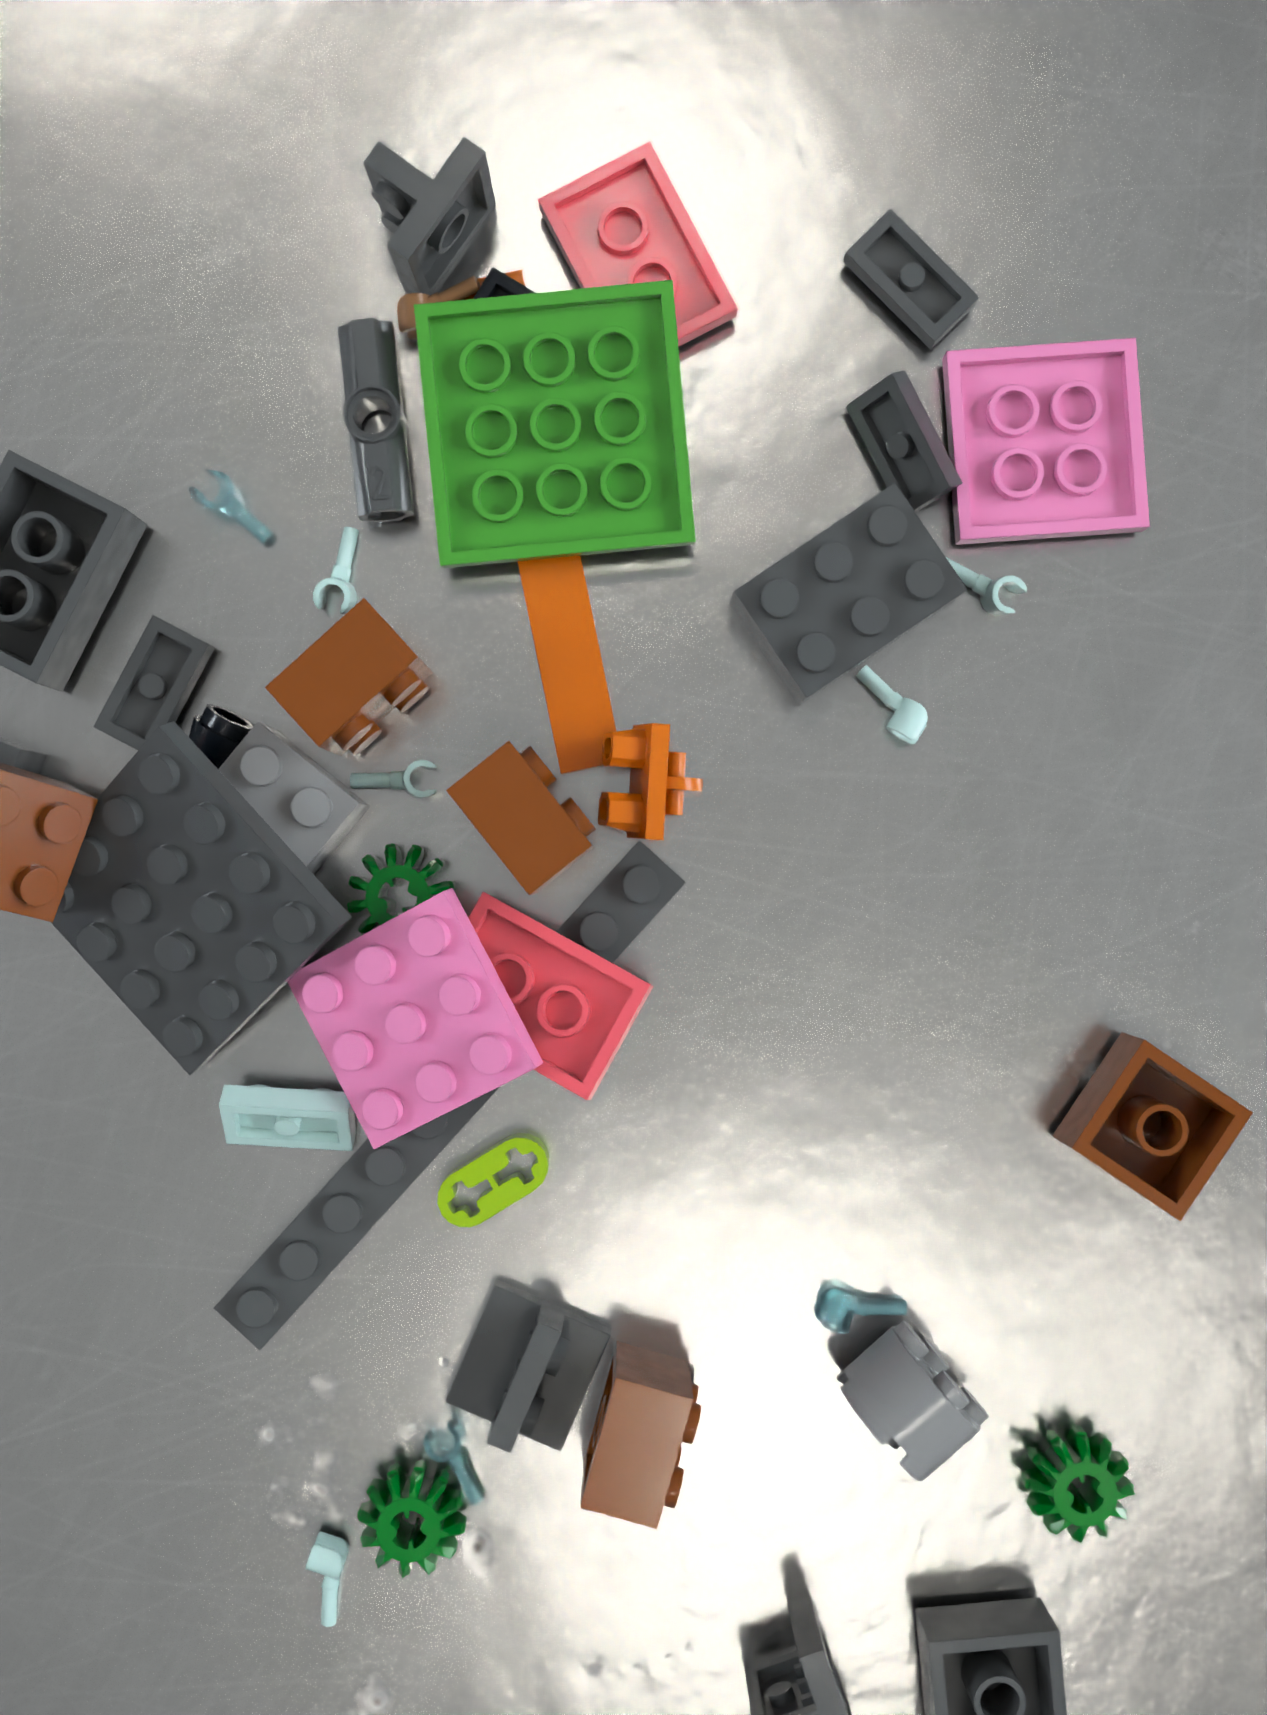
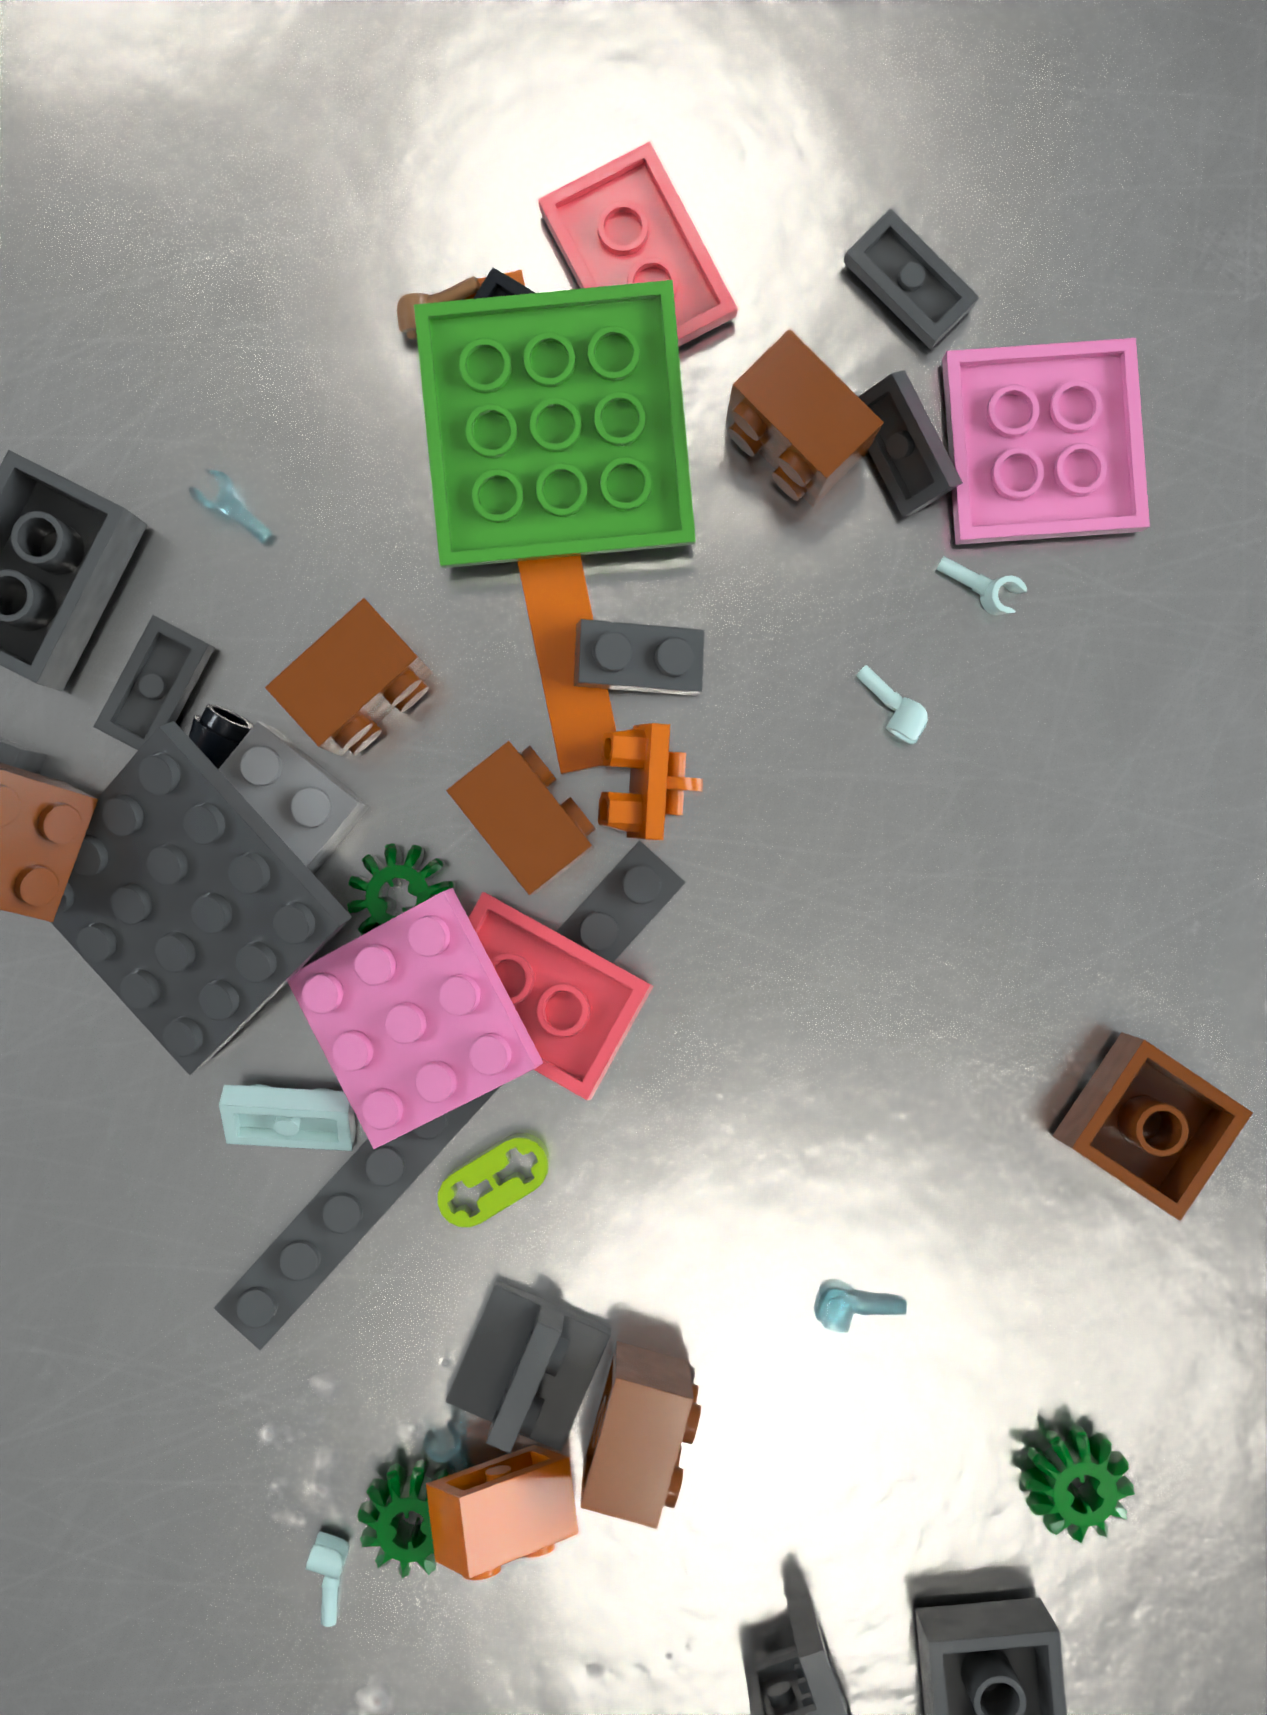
(340, 574): light aqua hand -> none
(371, 385): dark grey piece -> none
(395, 780): light aqua hand -> none
(427, 215): dark grey bracket -> none
(502, 1511): none -> brick
(639, 657): none -> dark grey plate
(800, 419): none -> dark orange brick
(846, 594): dark grey brick -> none
(911, 1401): light grey brick -> none

